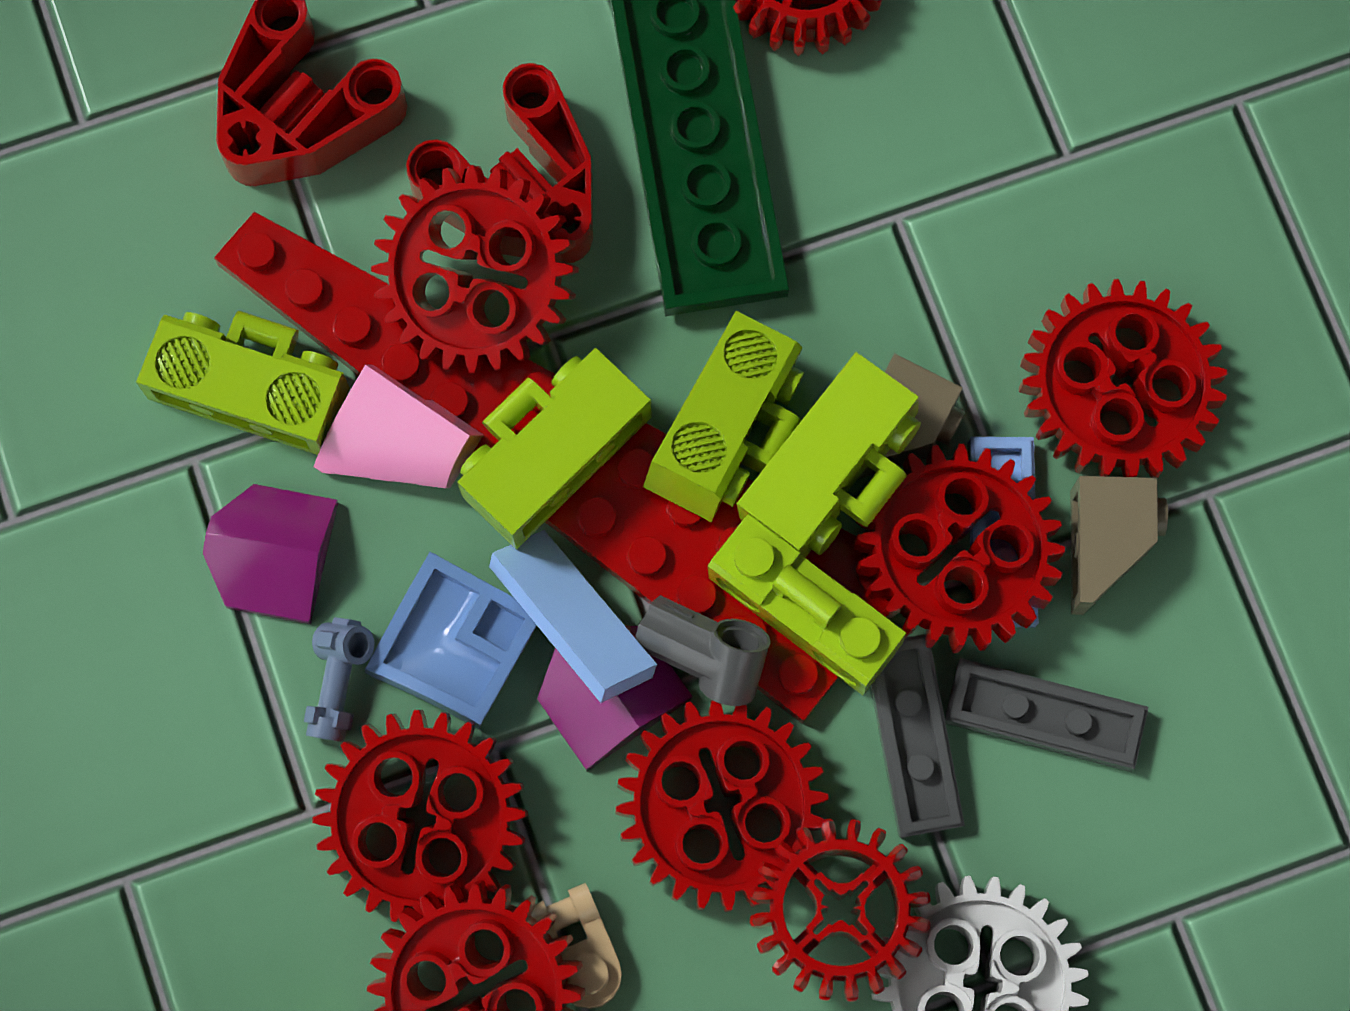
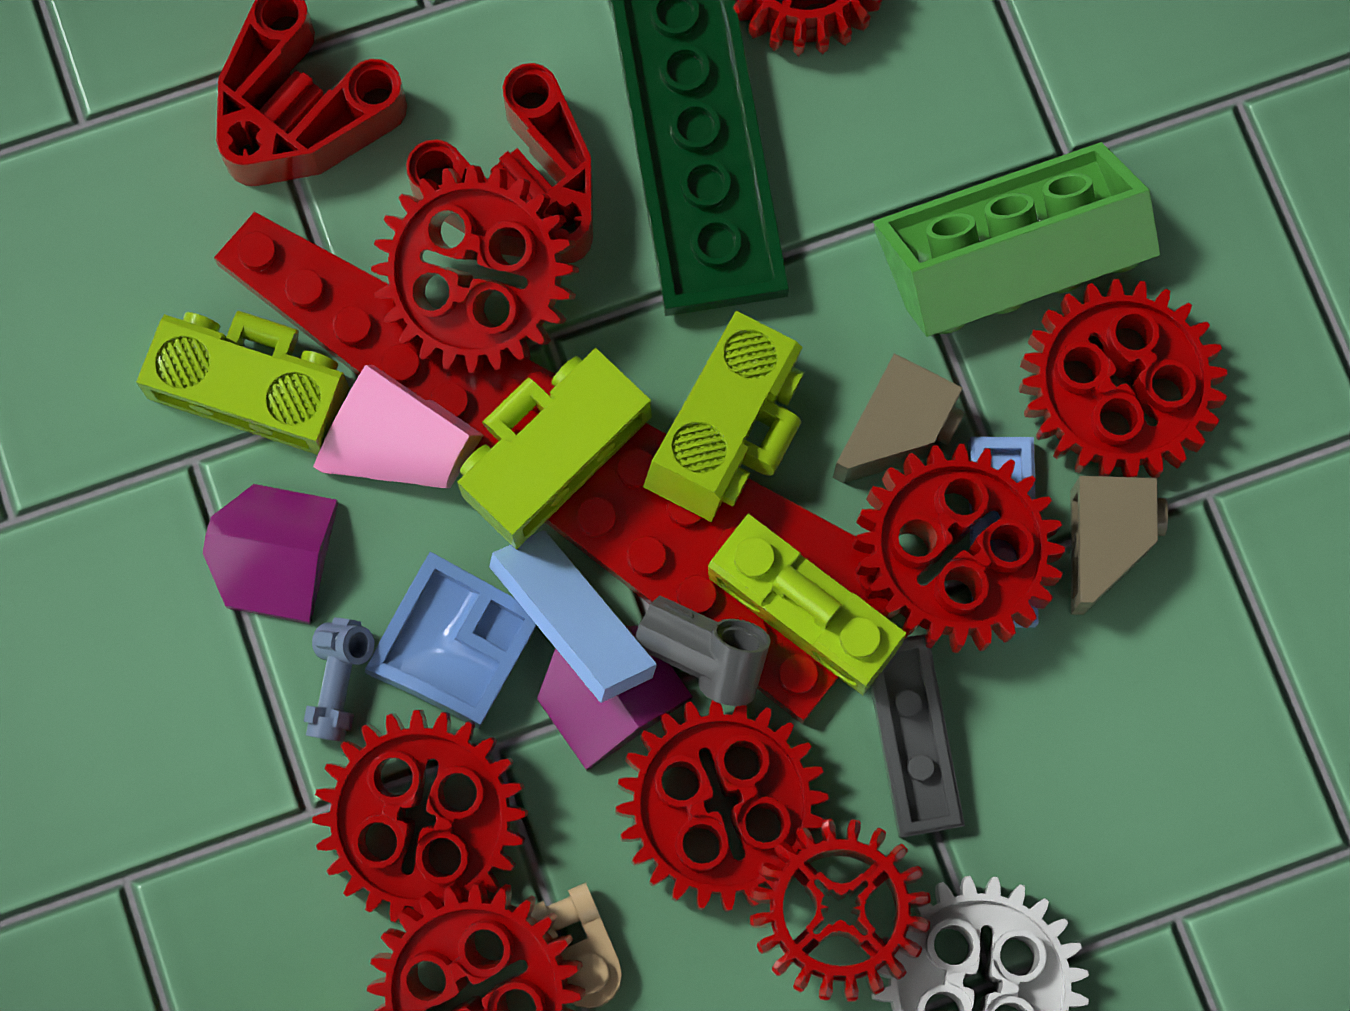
(828, 451): lime piece -> none
(1018, 238): none -> bright green slope
(1046, 715): dark grey tile -> none

